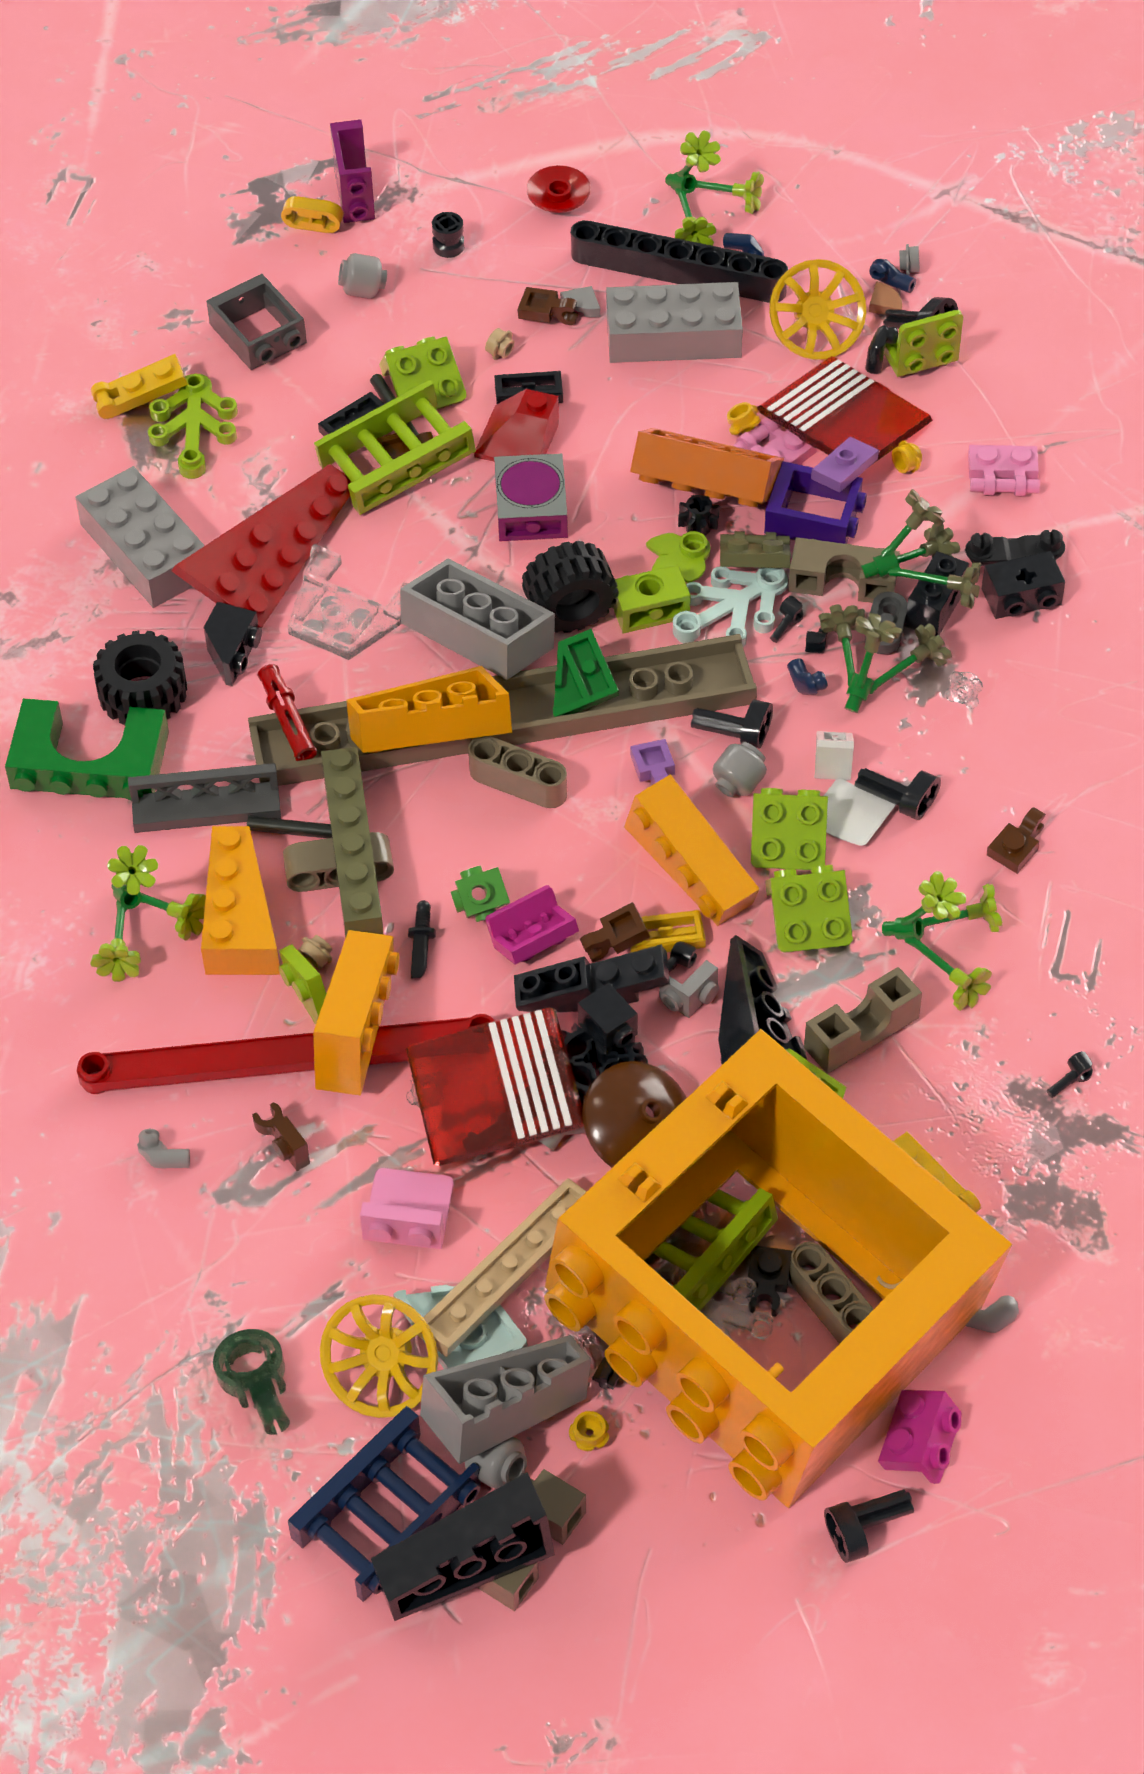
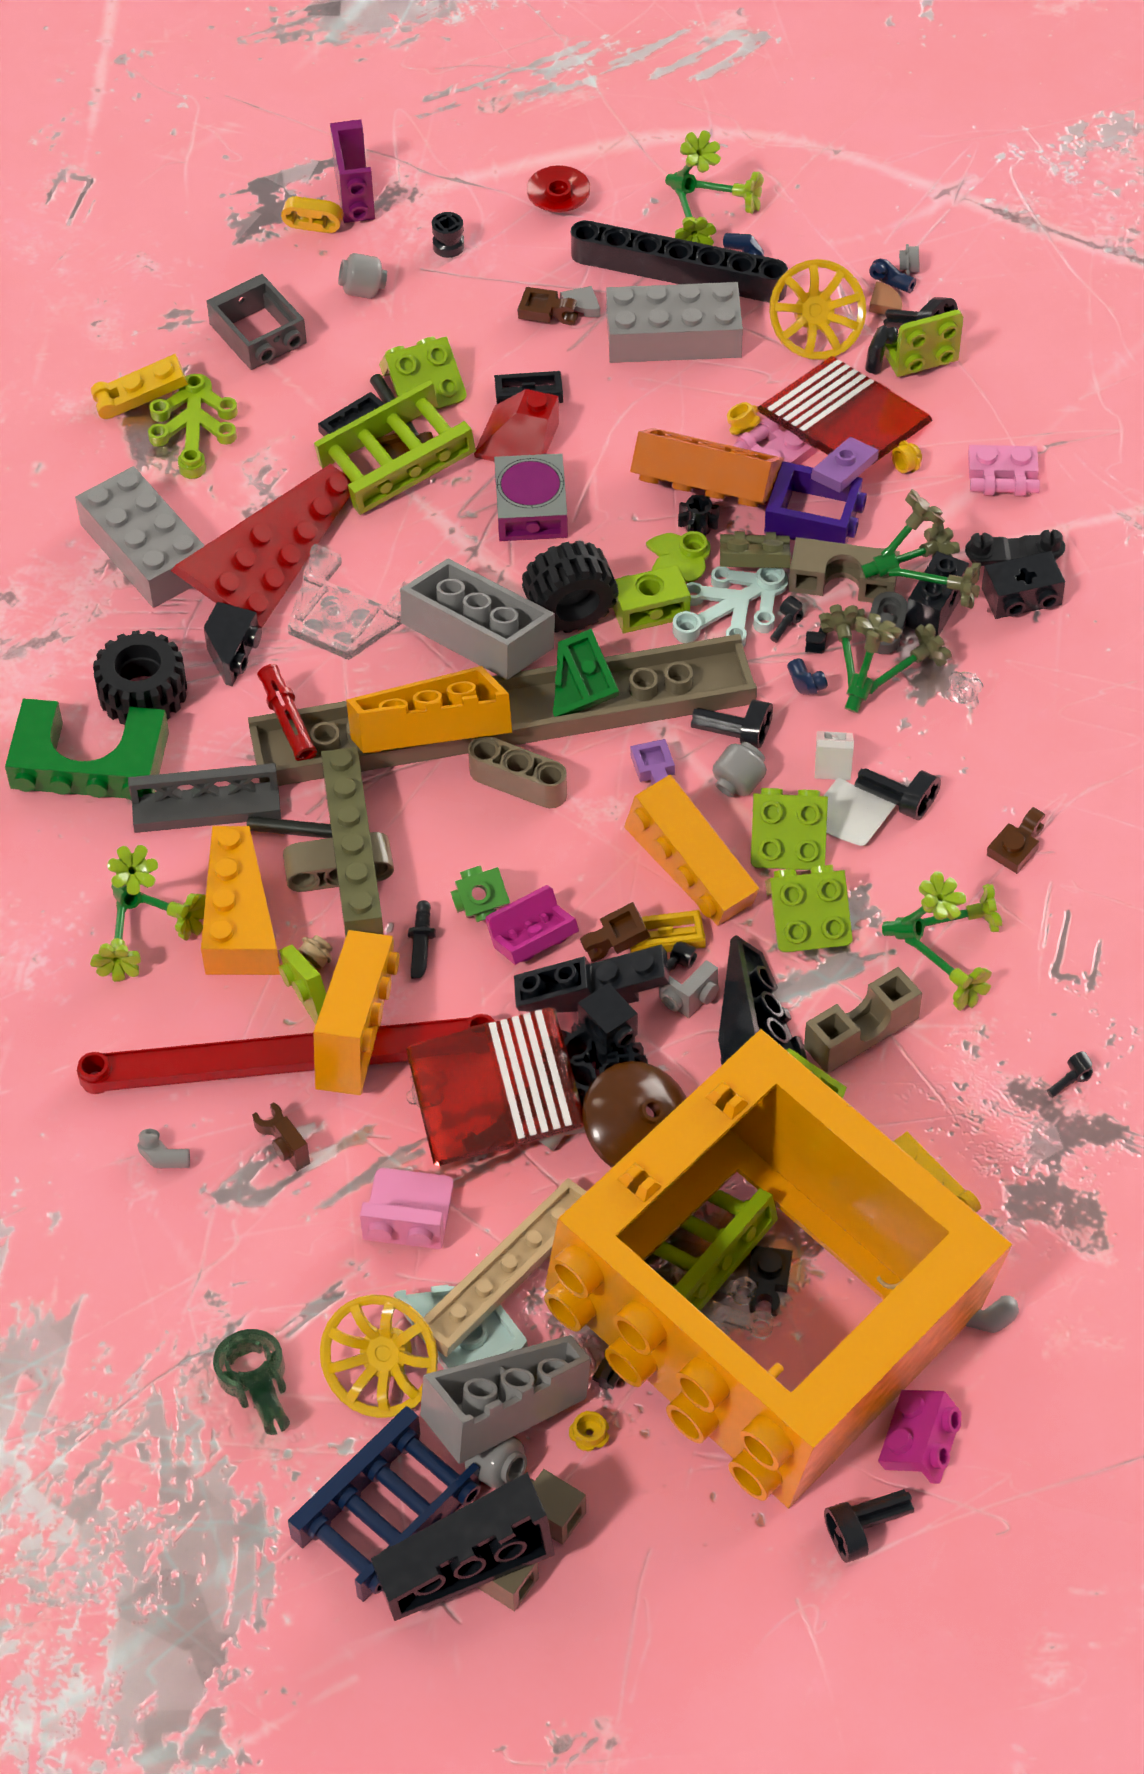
(499, 343): tan plate -> none
(823, 1281): dark tan beam -> none

